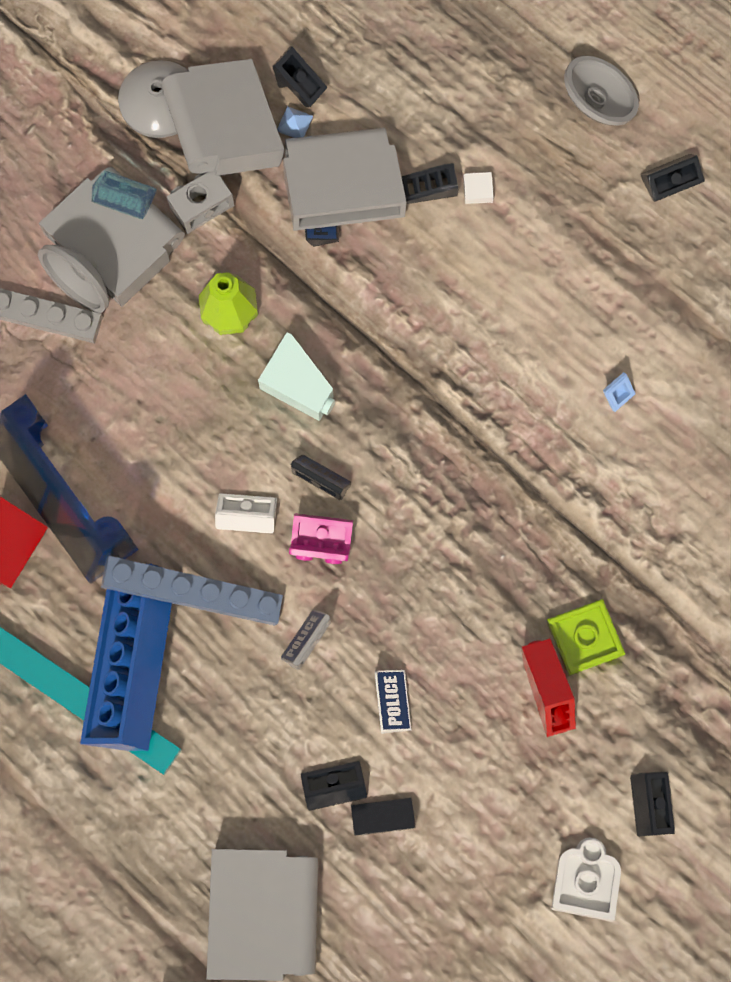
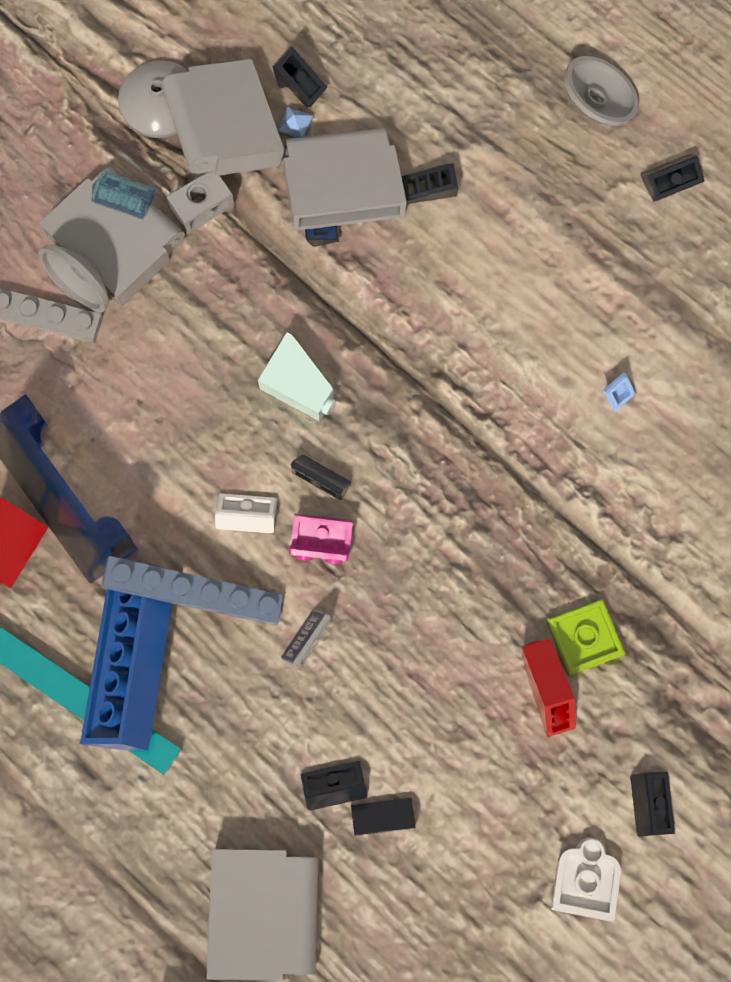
(228, 304): lime cone -> none
(392, 701): slope -> none
(478, 188): white tile -> none

